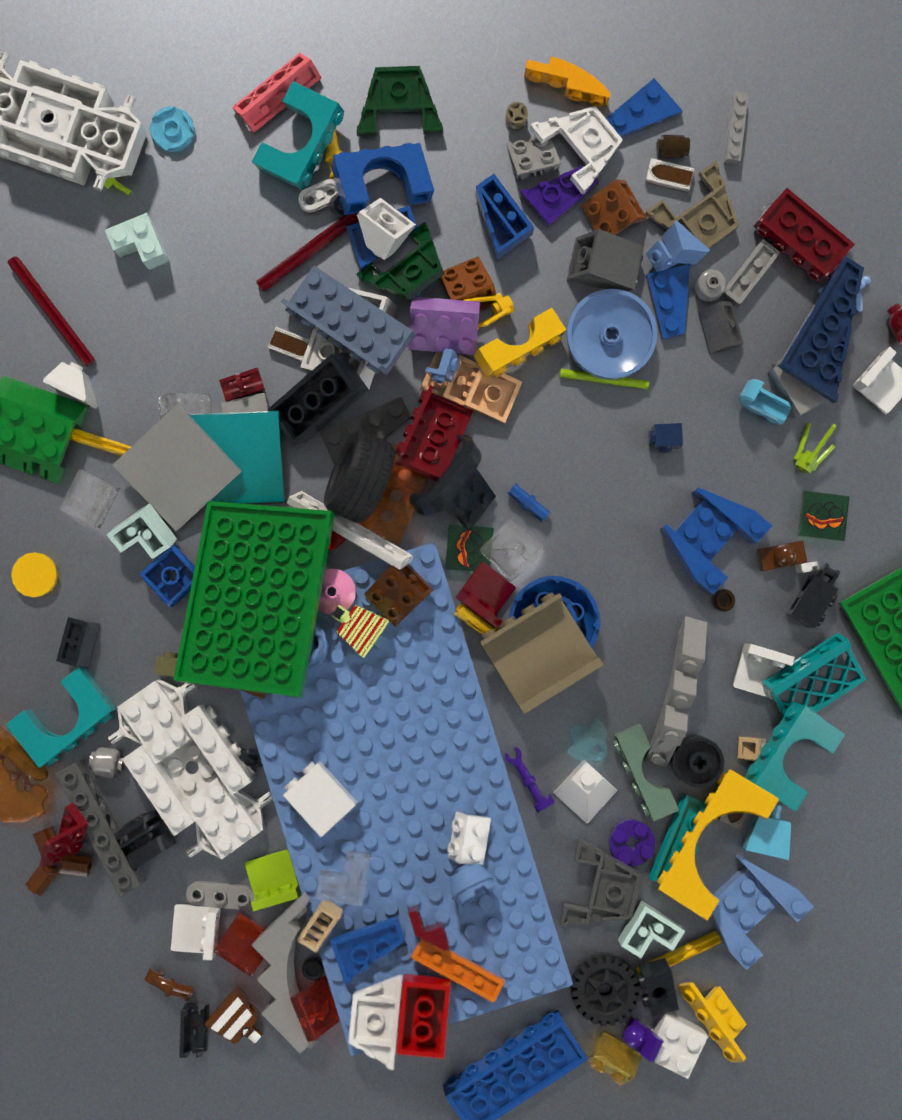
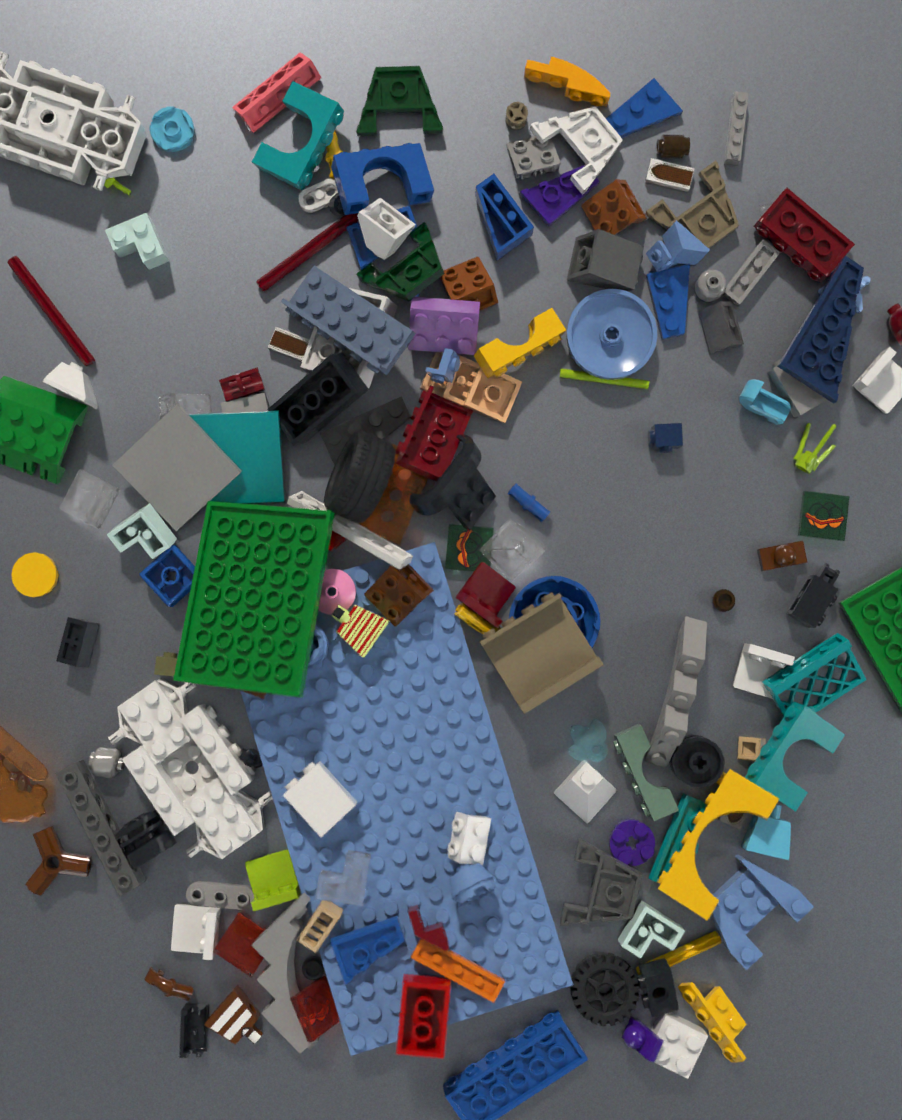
(69, 839): dark red bracket -> none
(93, 709): teal arch -> none
(99, 442): yellow axle -> none
(376, 1020): white wing -> none
(501, 307): yellow plant -> none
(529, 781): dark purple piece -> none
(614, 1059): clear yellow bracket -> none
(707, 531): blue wedge -> none
(807, 567): white tile -> none

